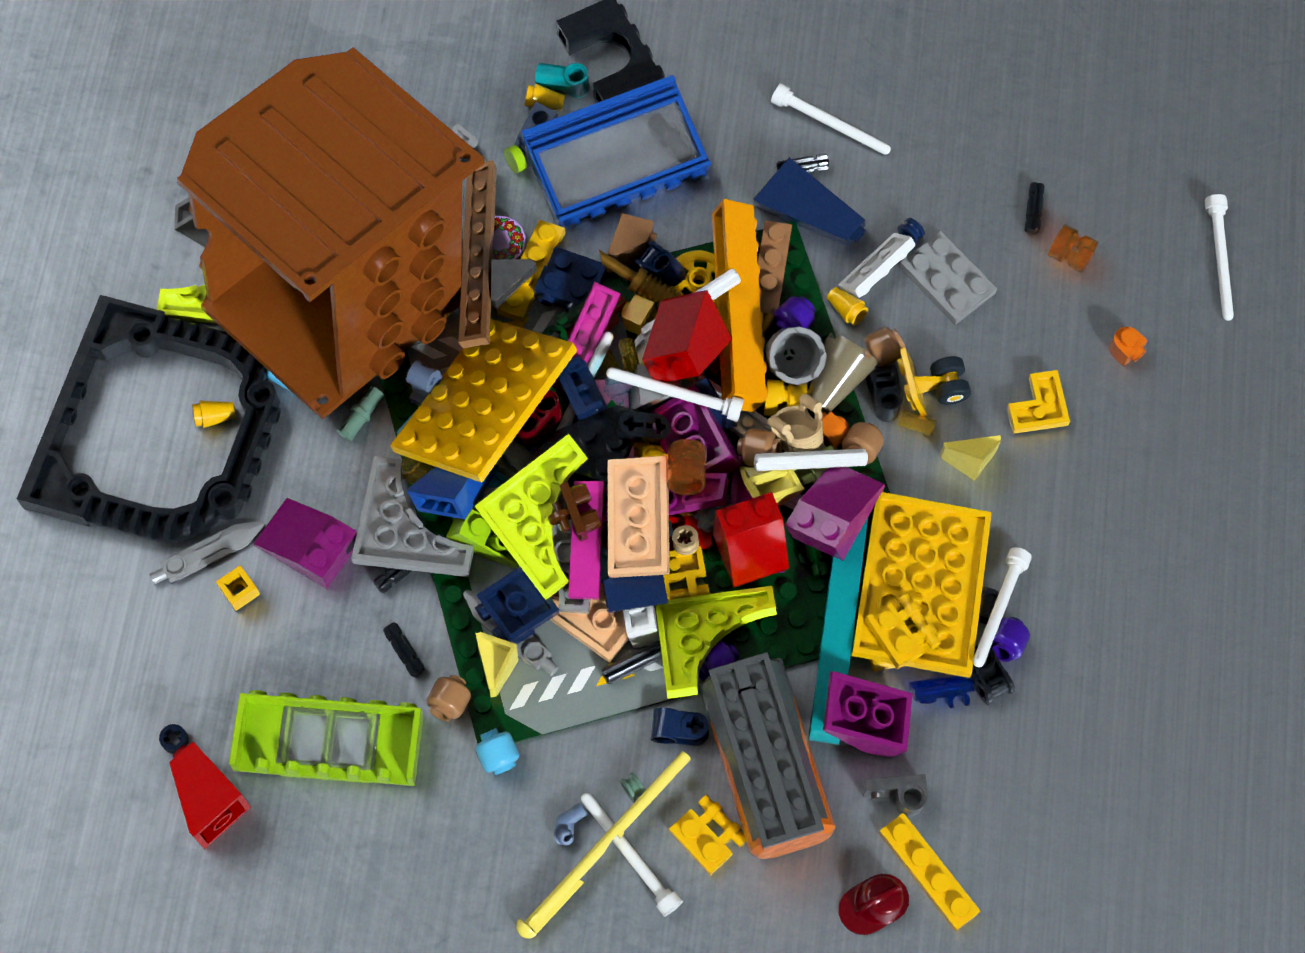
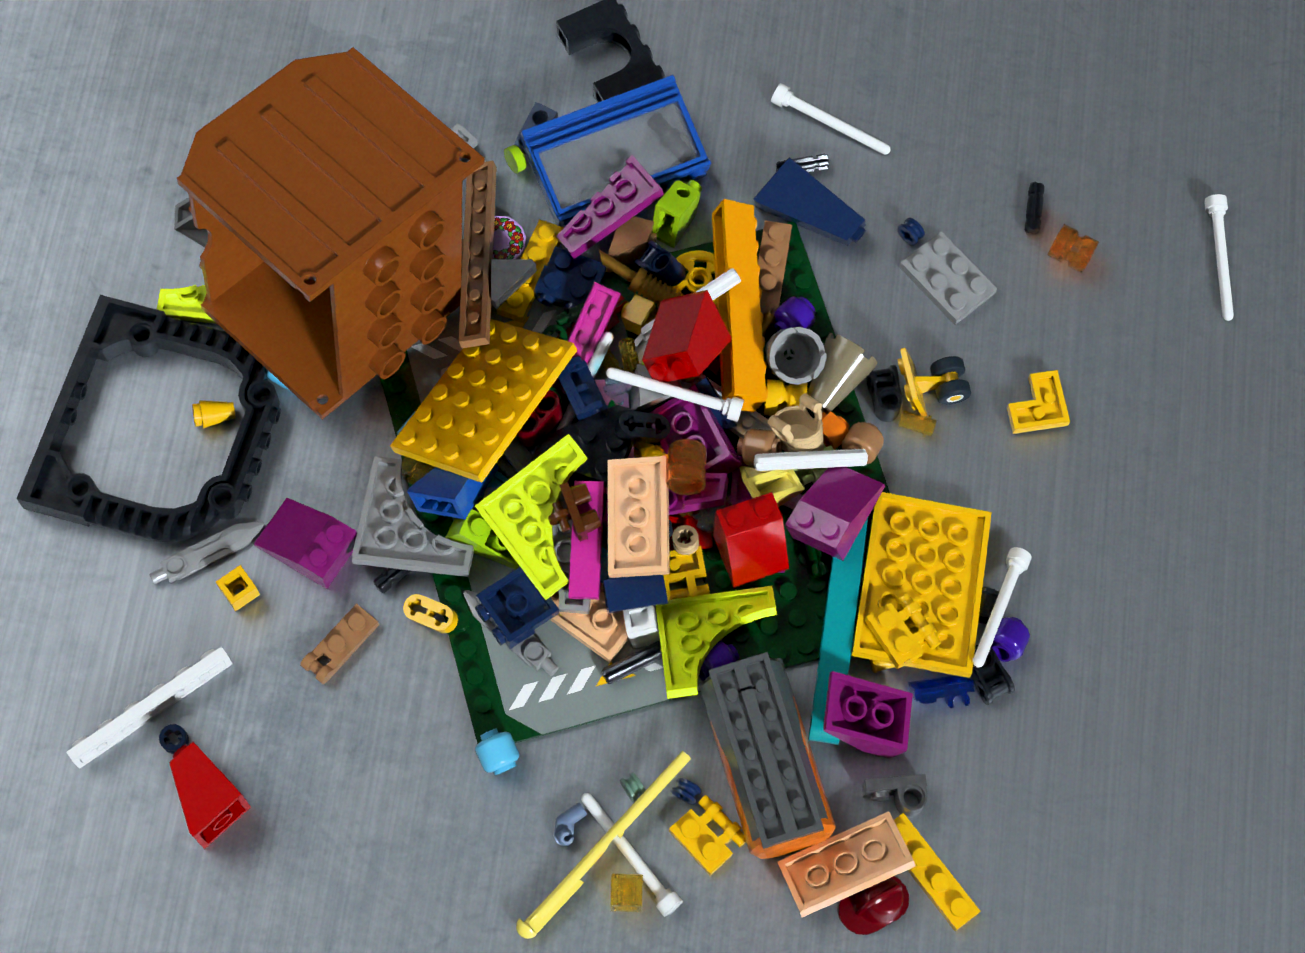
(139, 713): none -> white plate
(327, 738): lime window -> none
(340, 643): none -> medium nougat plate
(360, 413): sand green pin -> none
(403, 649): black axle -> none
(422, 381): sand blue leg -> none
(432, 608): none -> yellow beam
(448, 698): medium nougat head -> none
(498, 660): light yellow slope -> none
(543, 96): yellow cone -> none
(563, 77): teal piece -> none
(621, 200): none -> magenta wing
(626, 892): none -> clear yellow brick
(675, 727): dark blue piece -> none
(680, 202): none -> lime torso
(686, 791): none -> dark blue bush
(846, 864): none -> light nougat plate
(848, 306): yellow cone -> none
(877, 265): white plate -> none
(884, 346): medium nougat head -> none
(970, 455): light yellow slope -> none
(1127, 345): orange plate -> none

